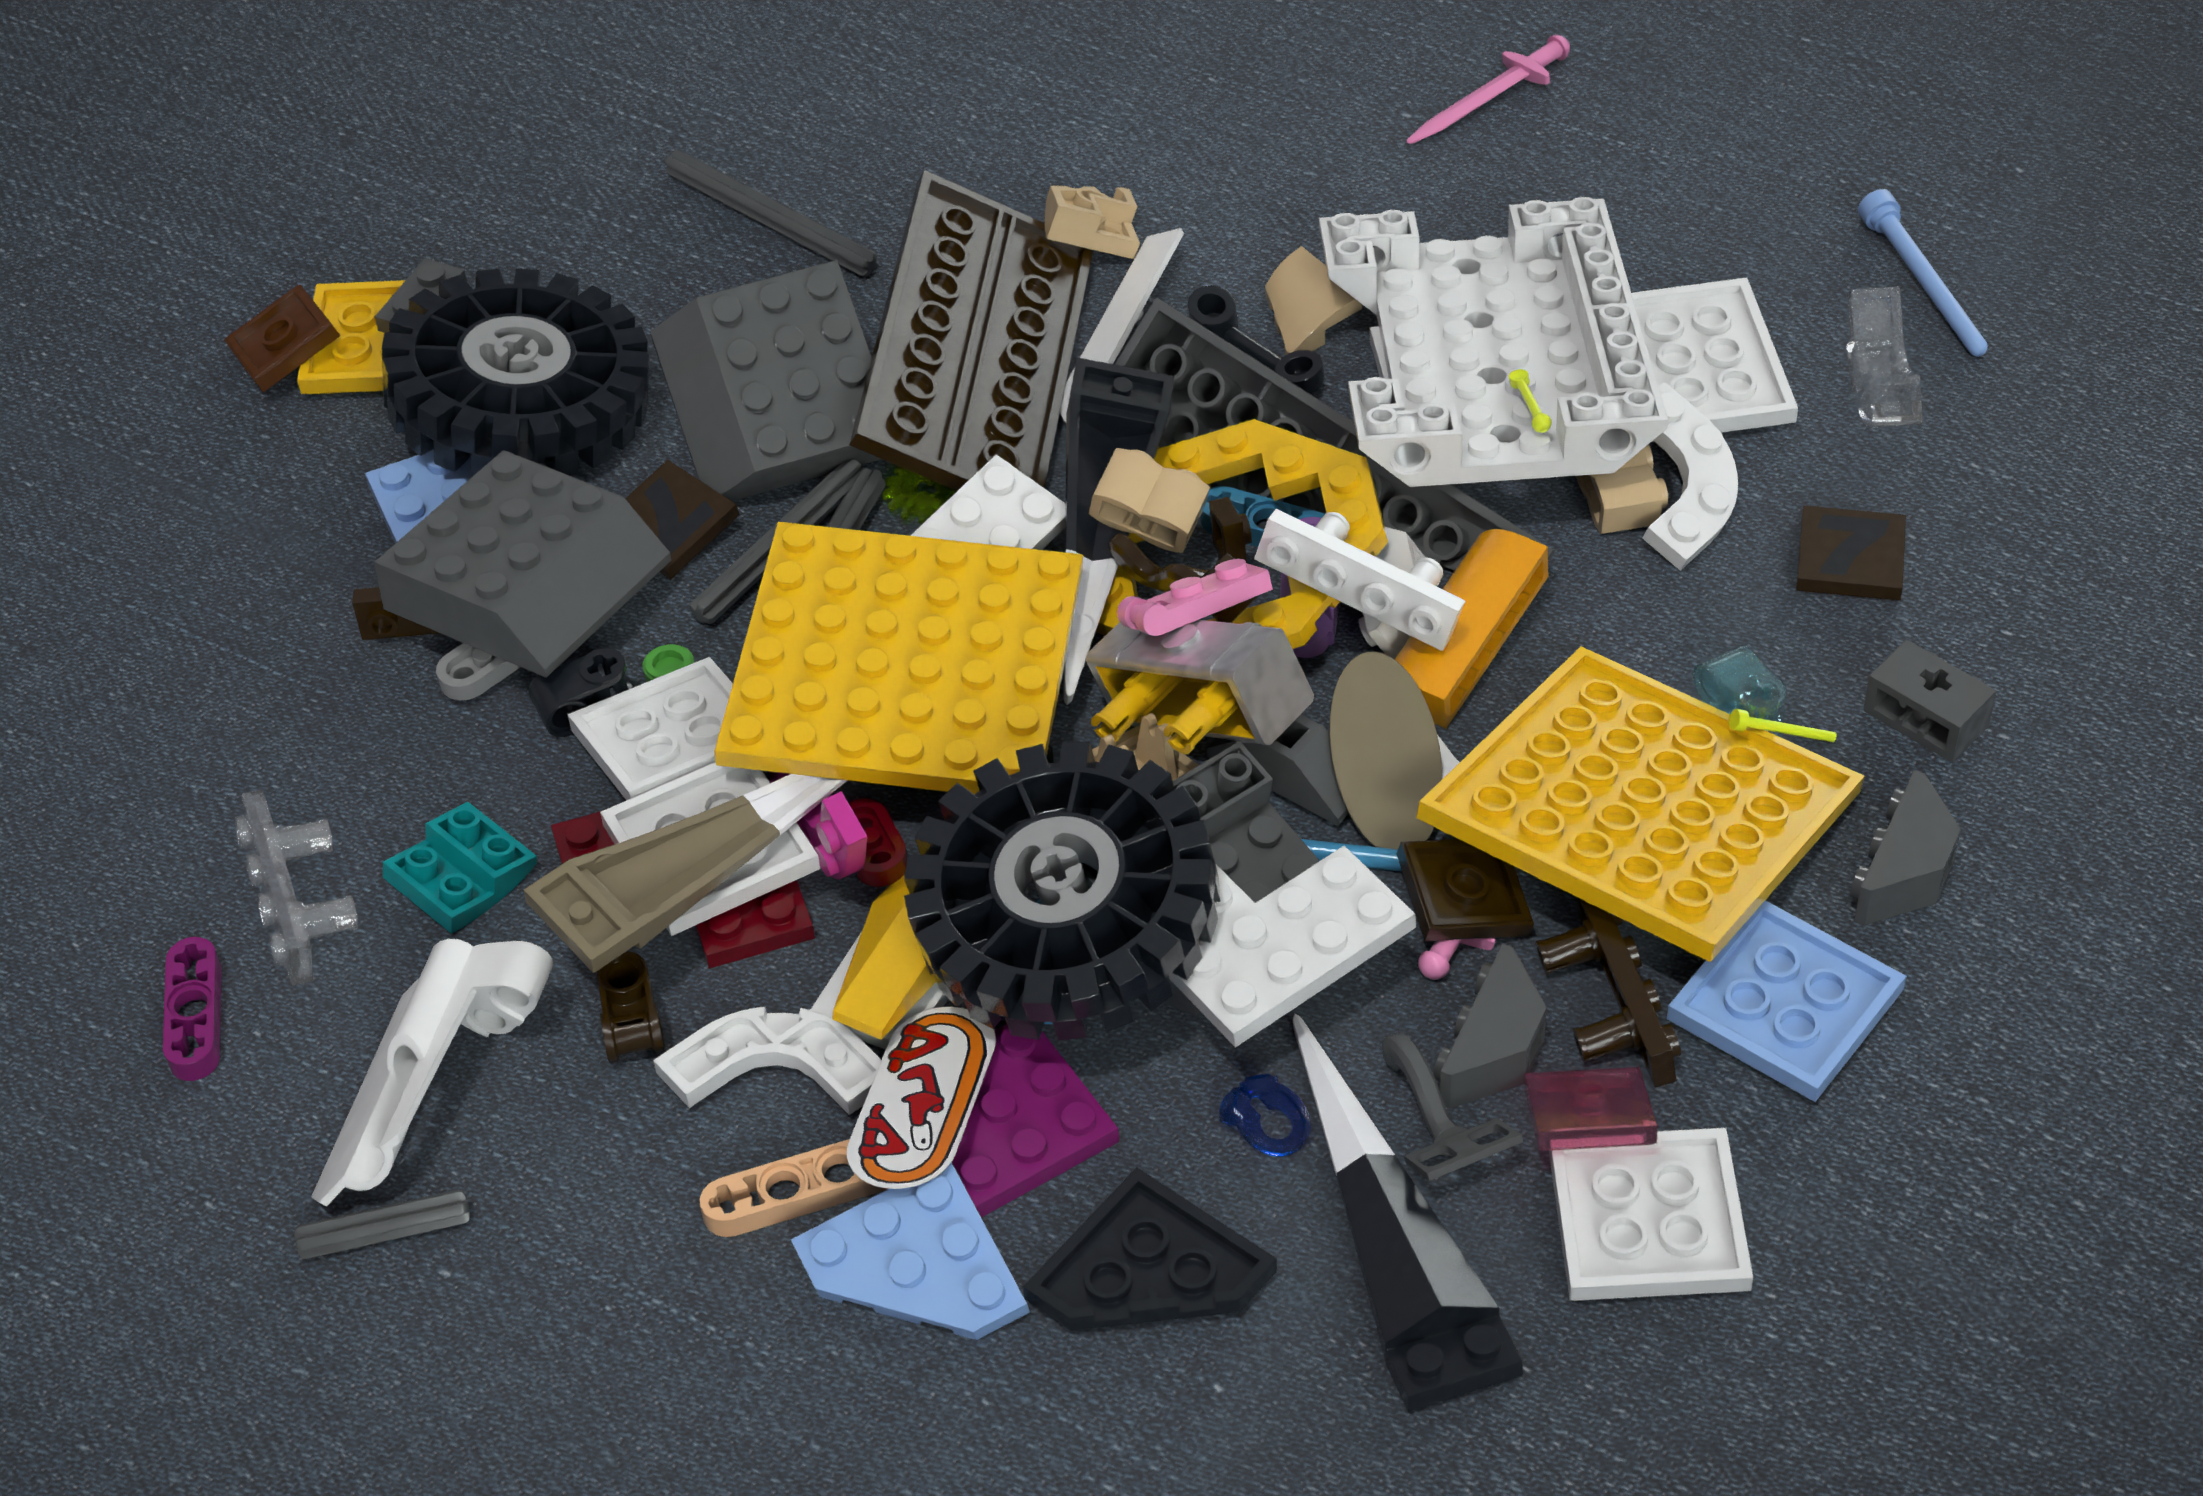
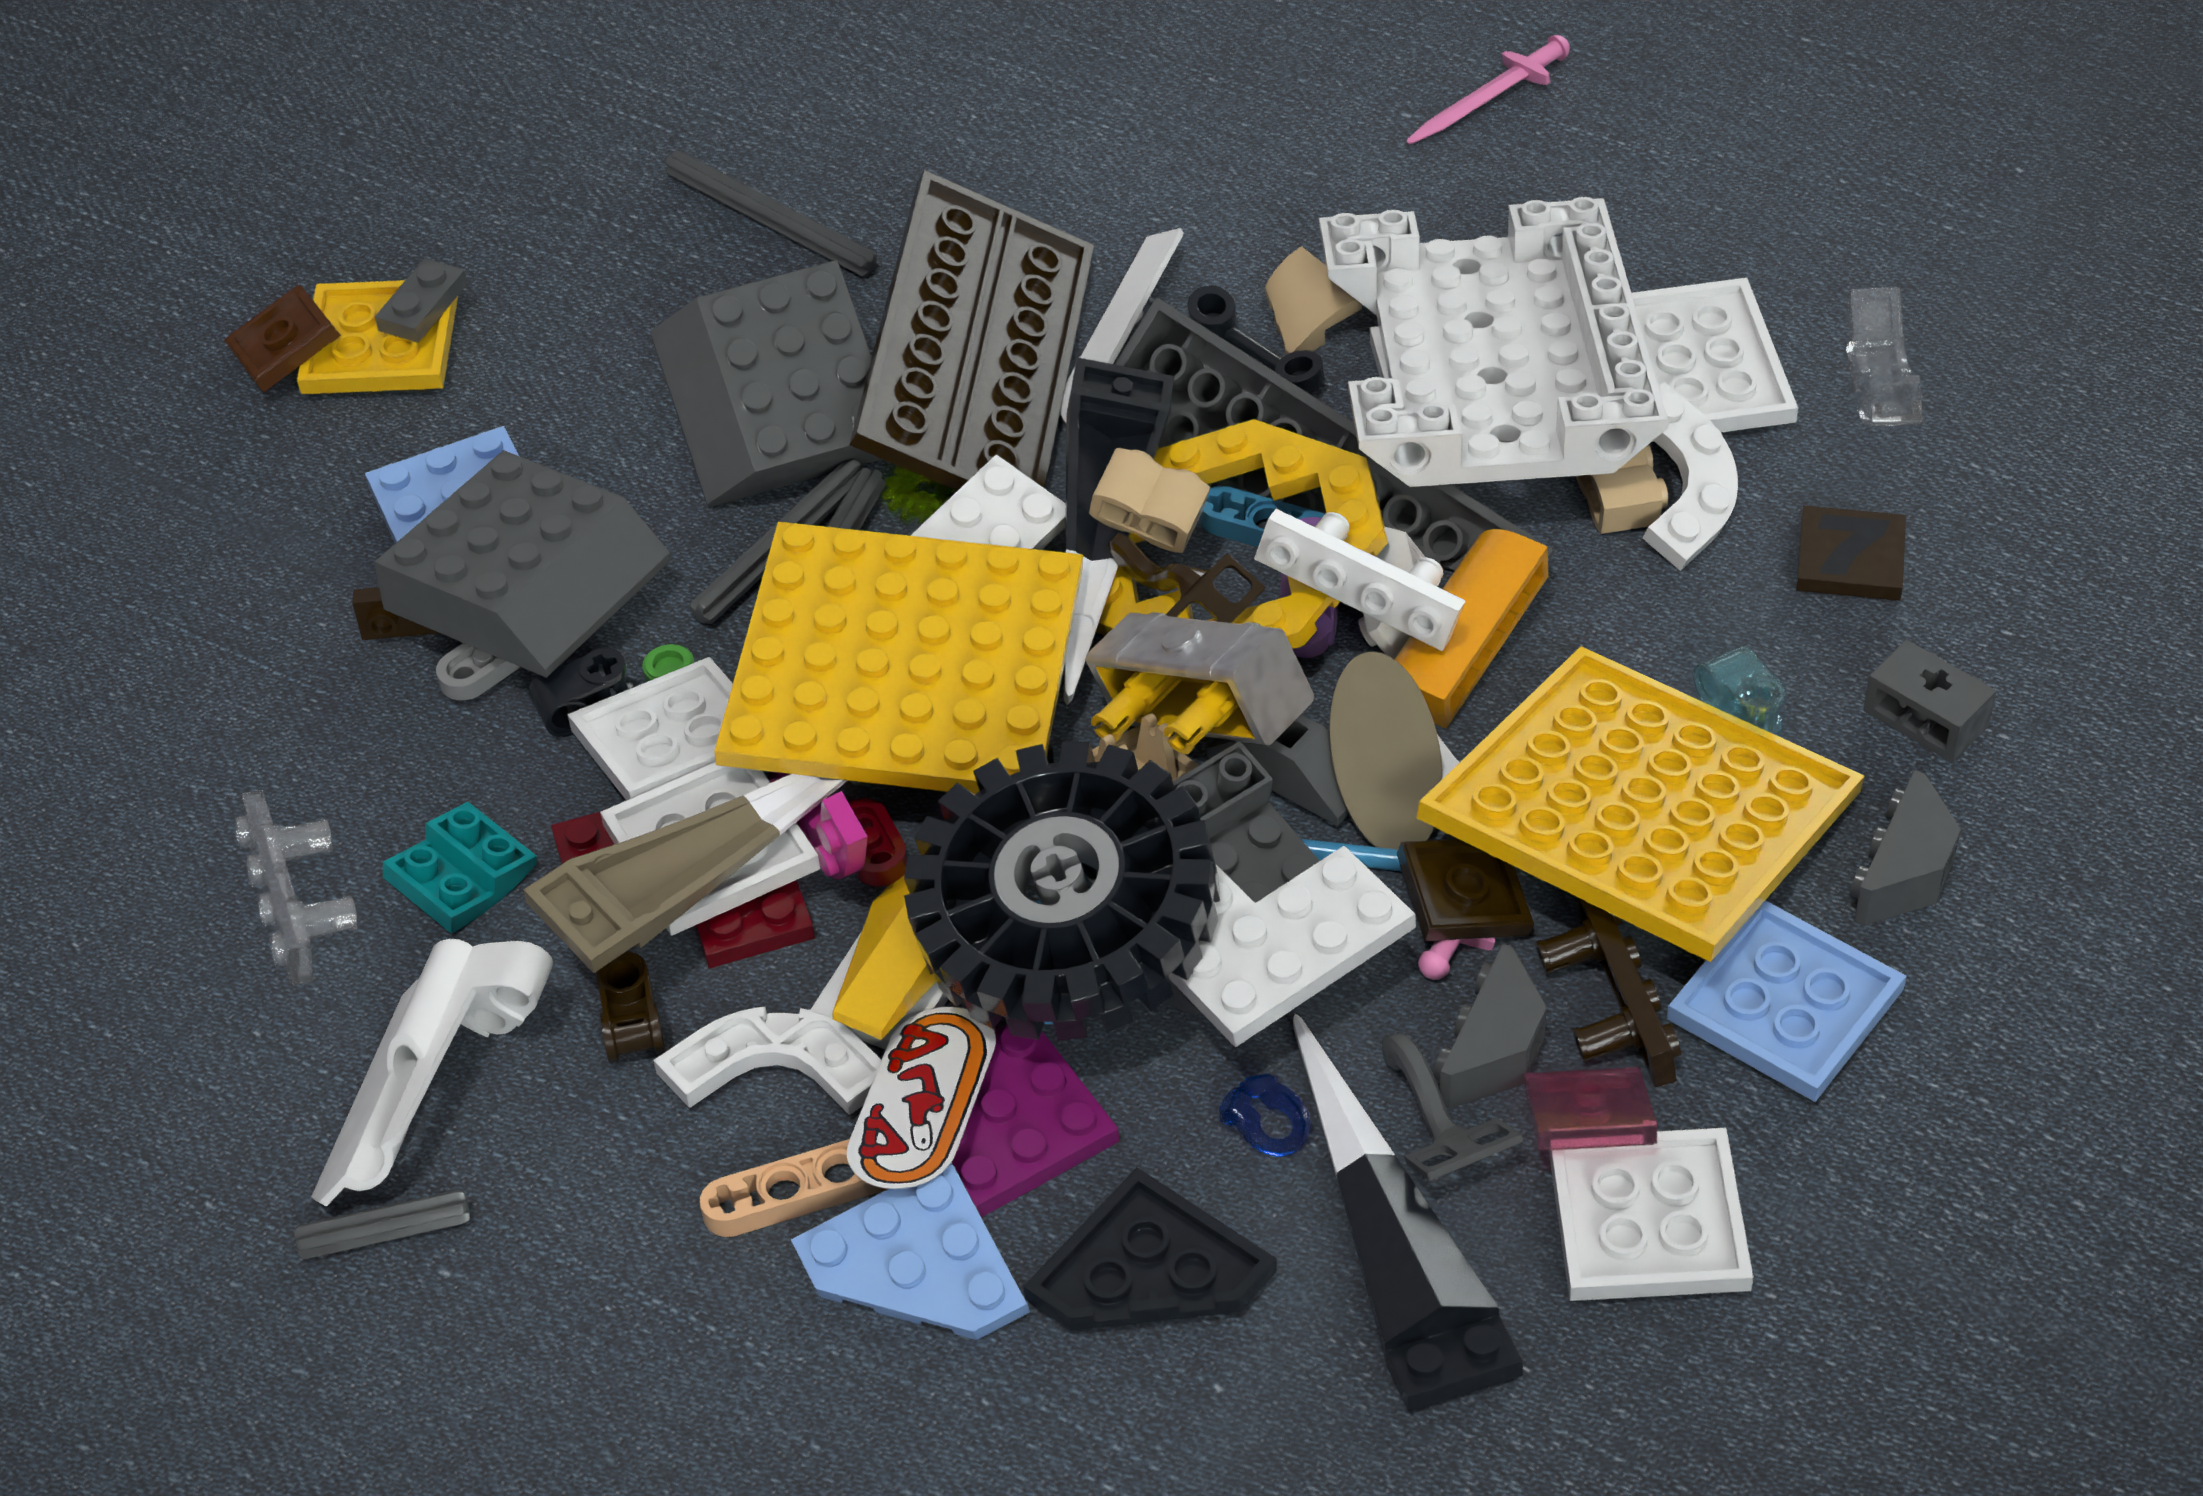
(204, 1025): magenta beam -> none
(515, 372): black wheel -> none
(681, 513): dark brown tile -> none
(1092, 219): tan slope -> none
(1195, 598): bright pink plate -> none
(1229, 530): dark brown plate -> none
(1520, 380): neon yellow hinge -> none
(1740, 720): neon yellow piece -> none
(1882, 213): light blue piece -> none

